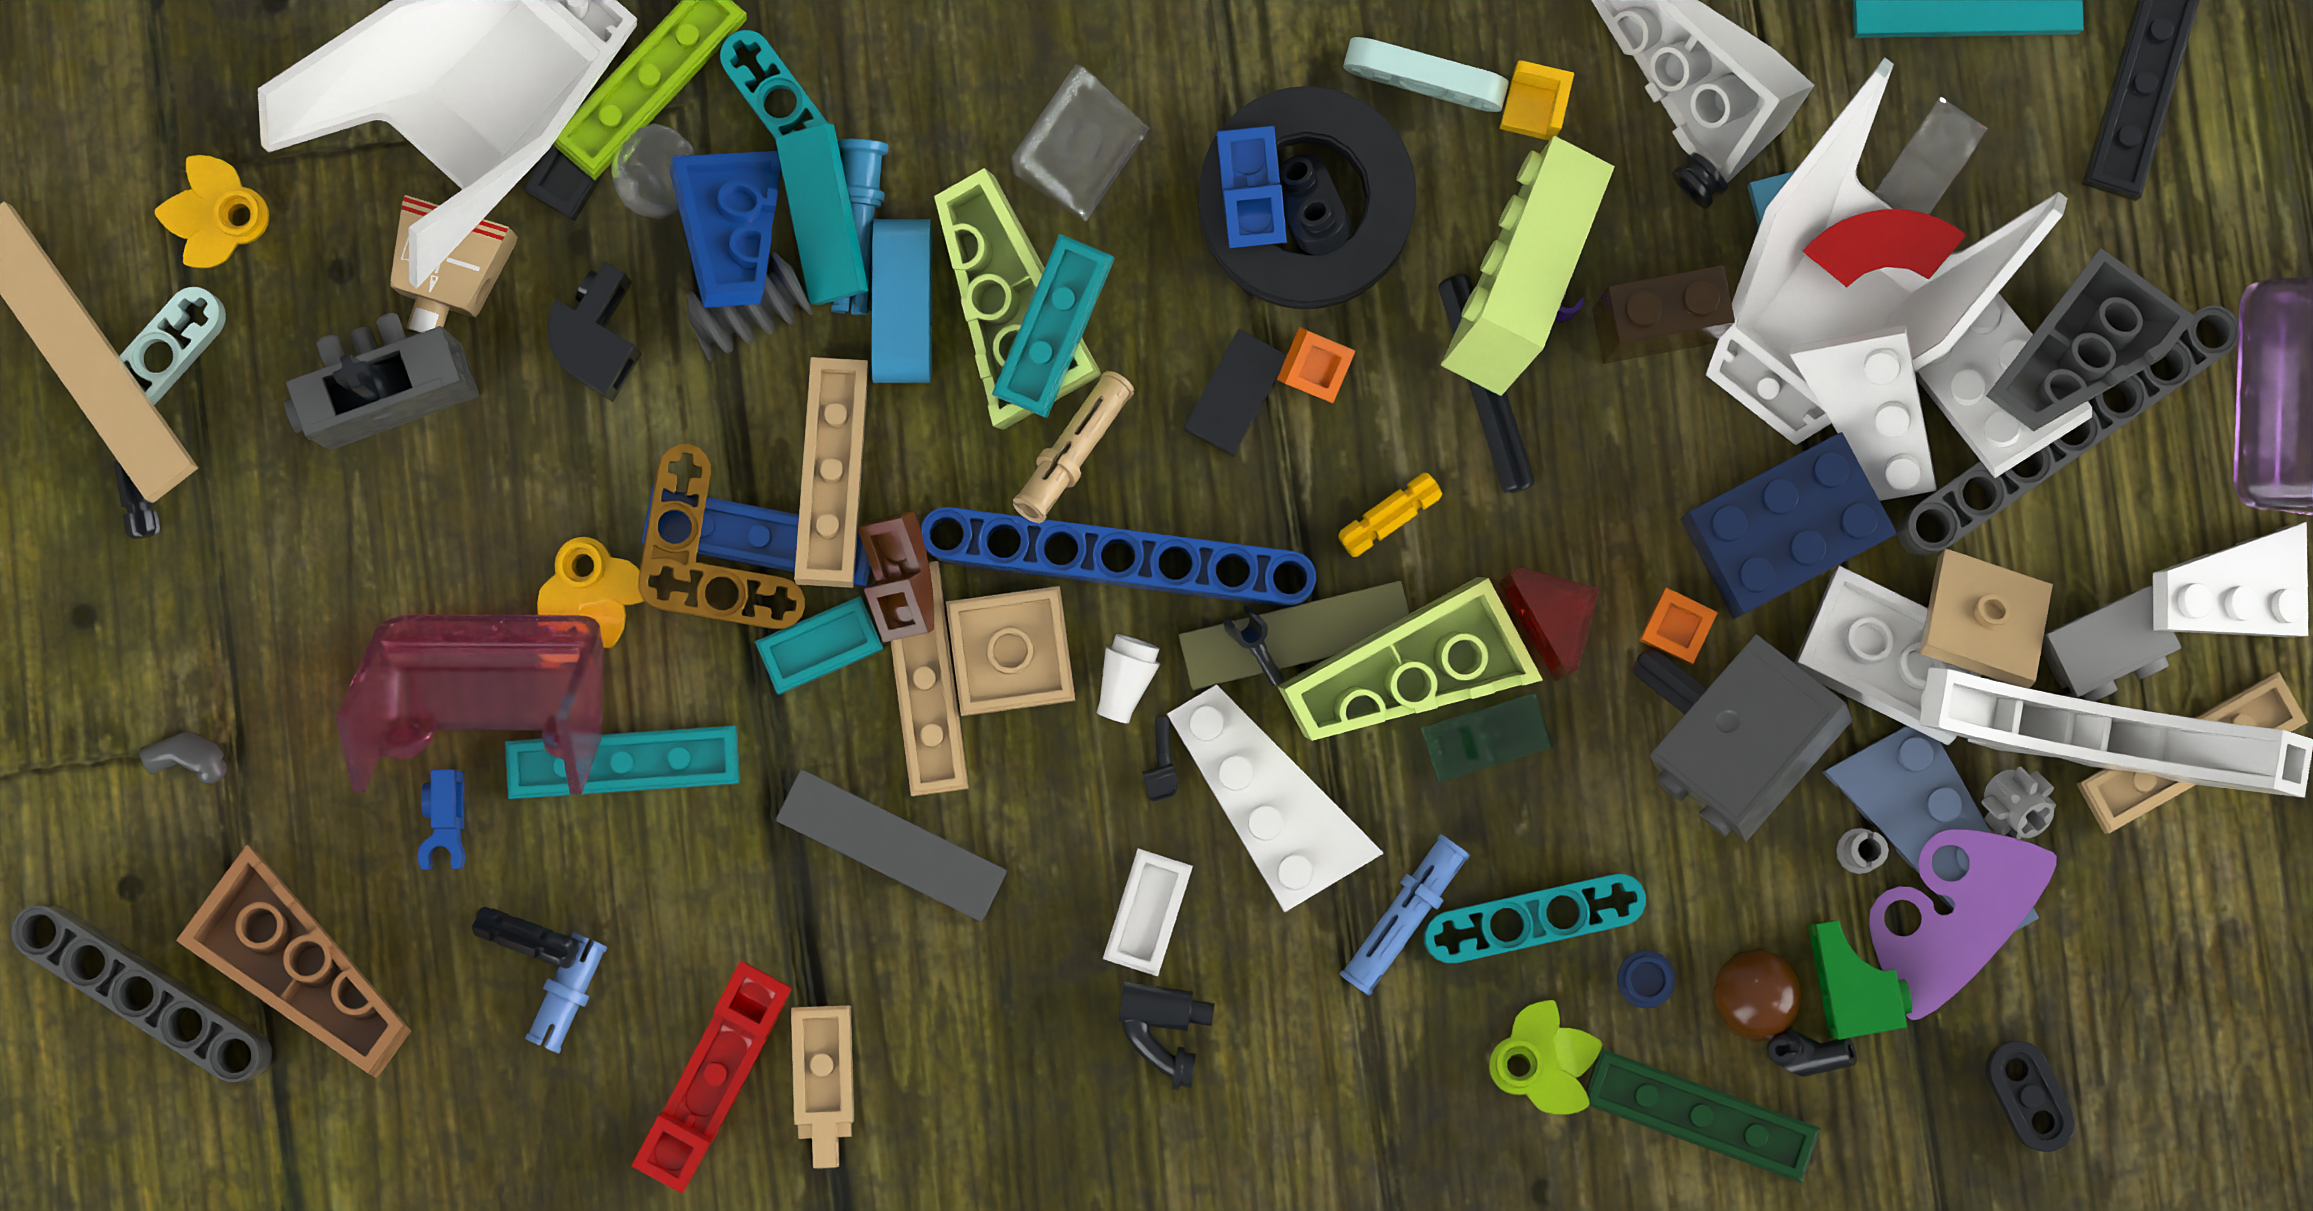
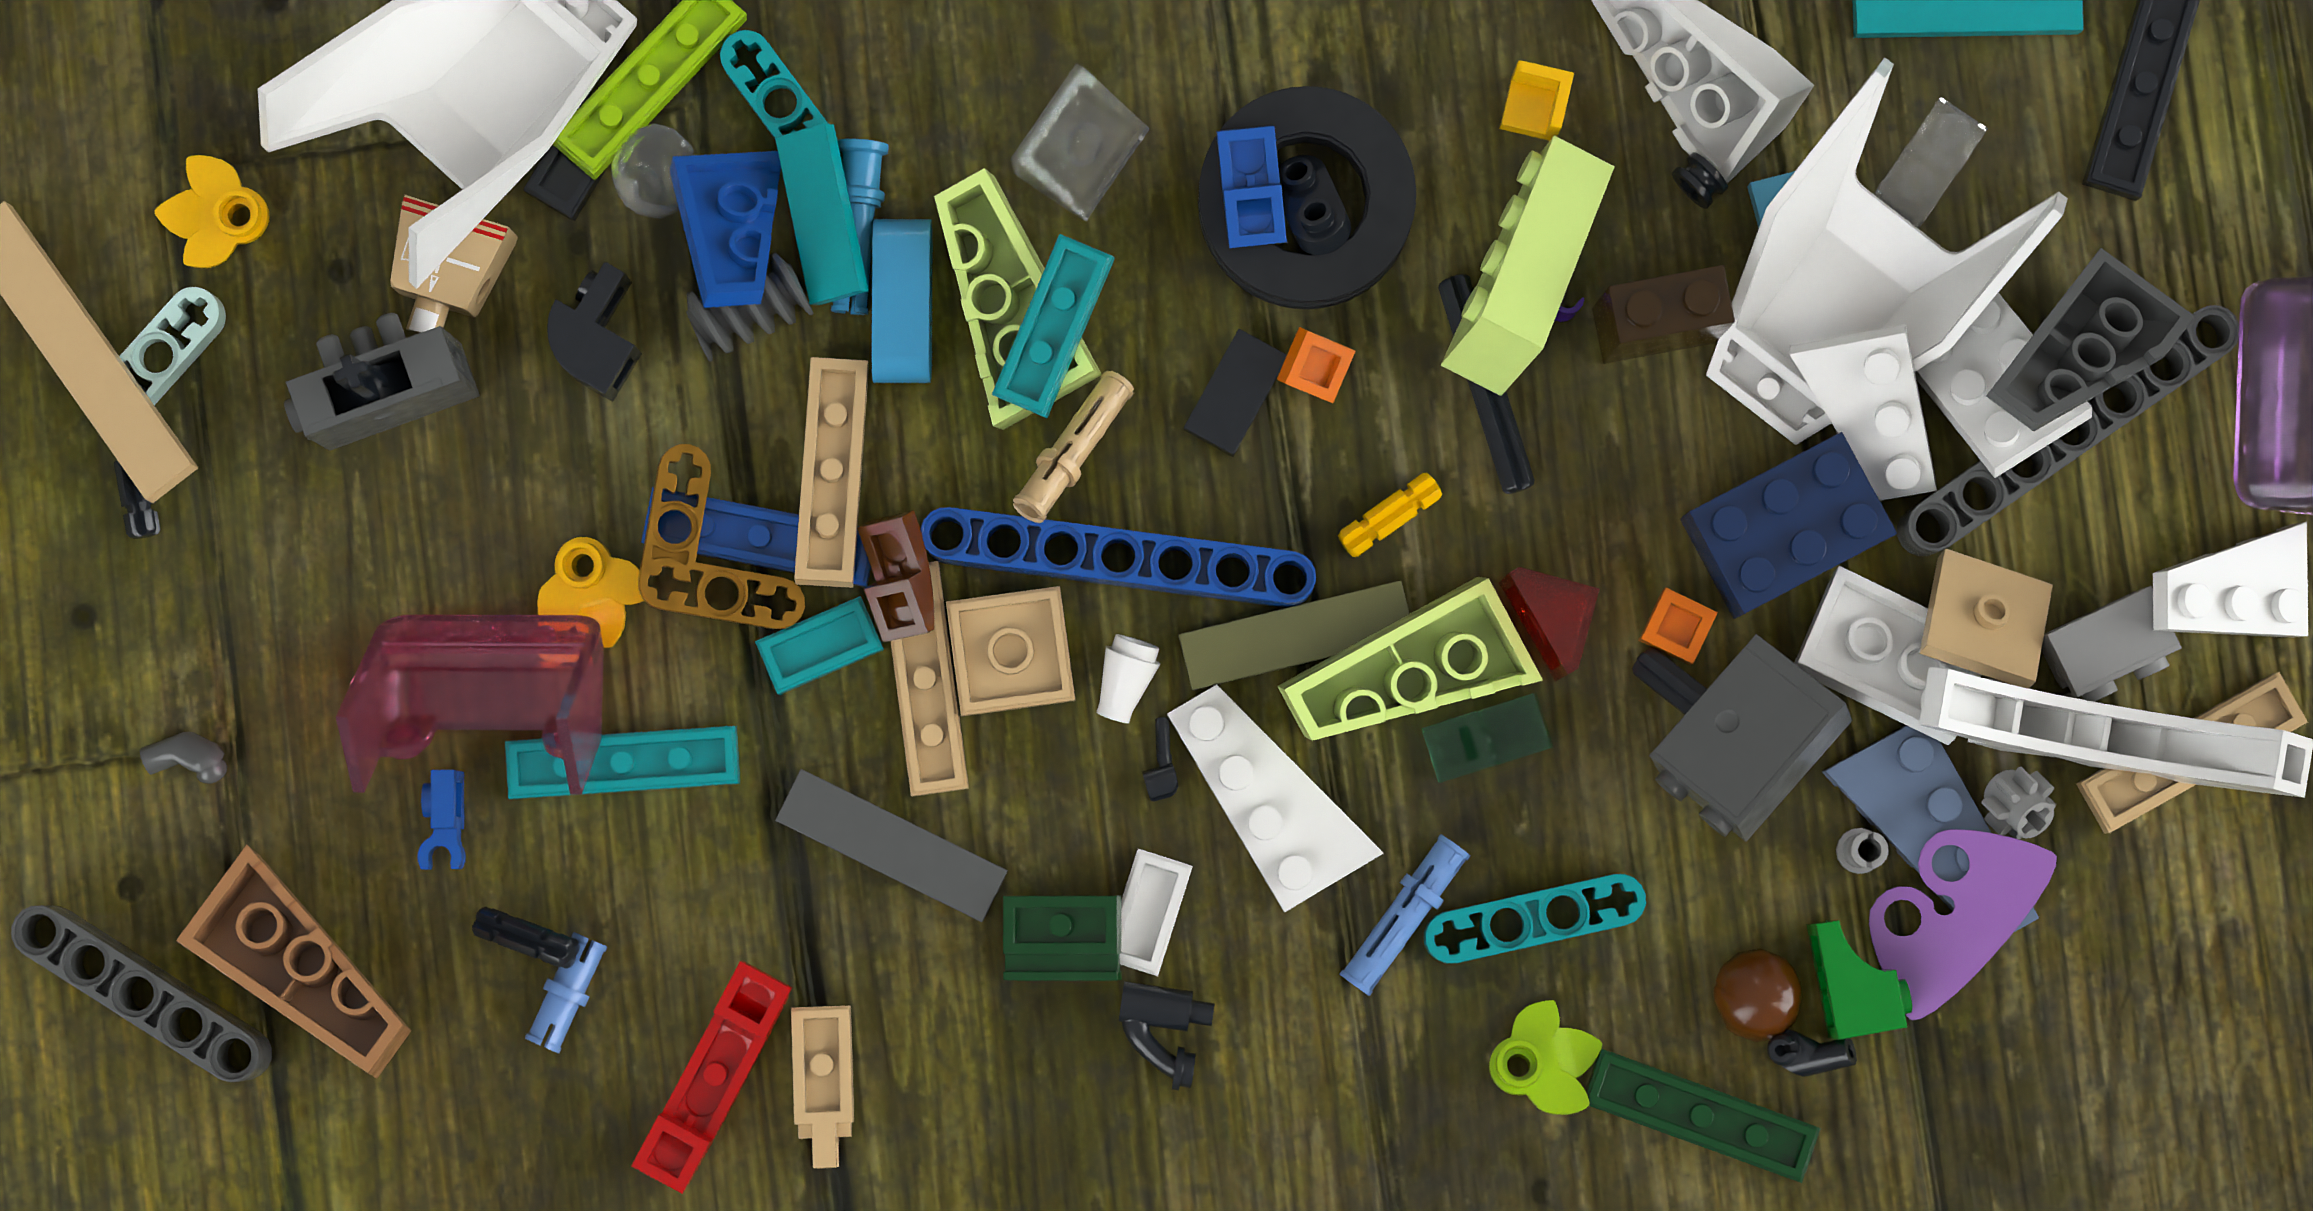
(1062, 938): none -> dark green plate
(1253, 639): black hand -> none
(1426, 74): light aqua beam -> none
(1646, 979): dark blue plate -> none
(1884, 240): red tile -> none
(2031, 1092): black plate -> none

